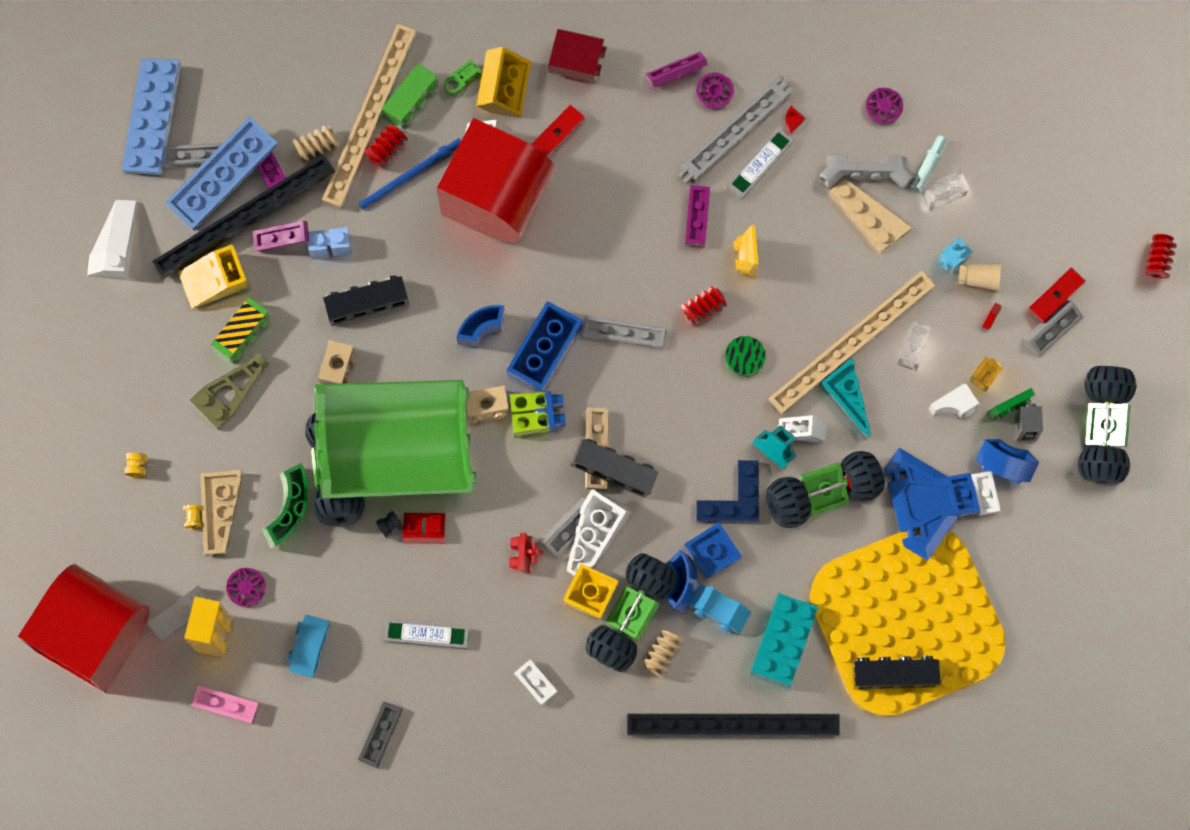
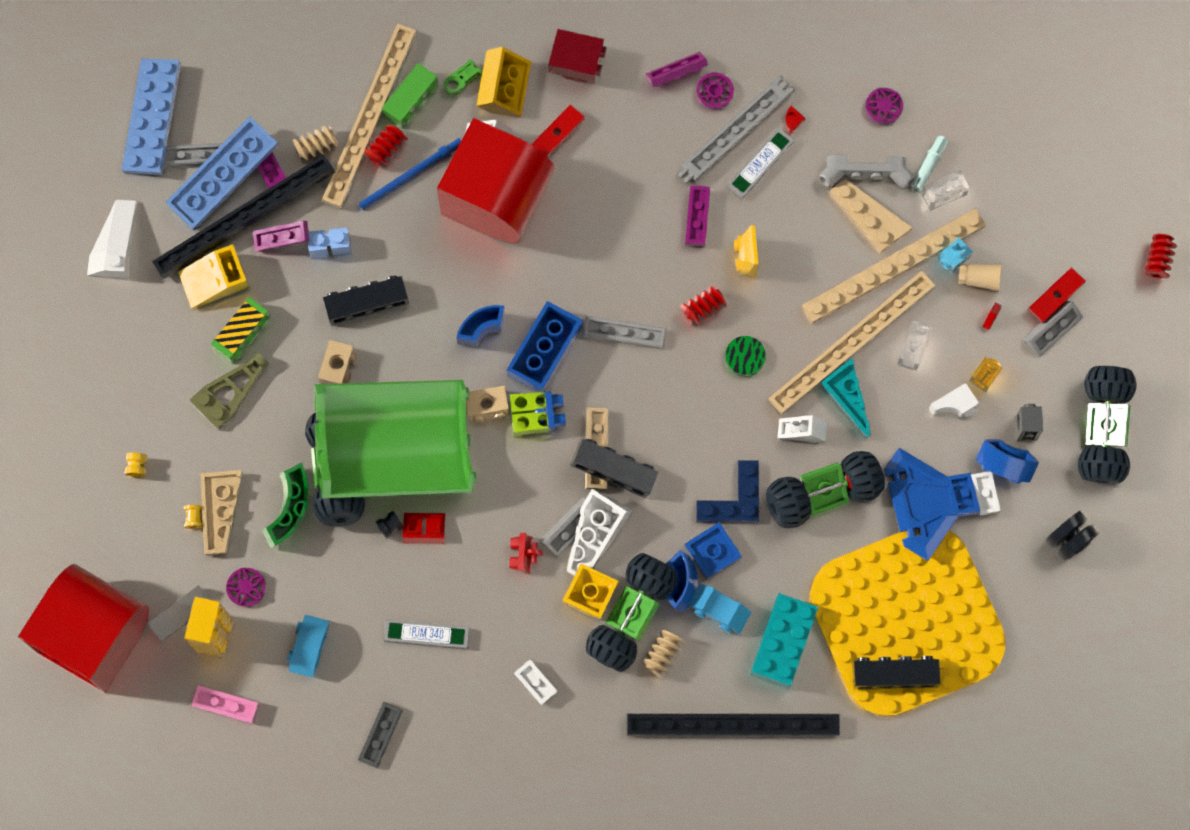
(777, 446): teal brick -> none
(893, 266): none -> tan plate
(1006, 407): green plate -> none
(1074, 538): none -> black wheel

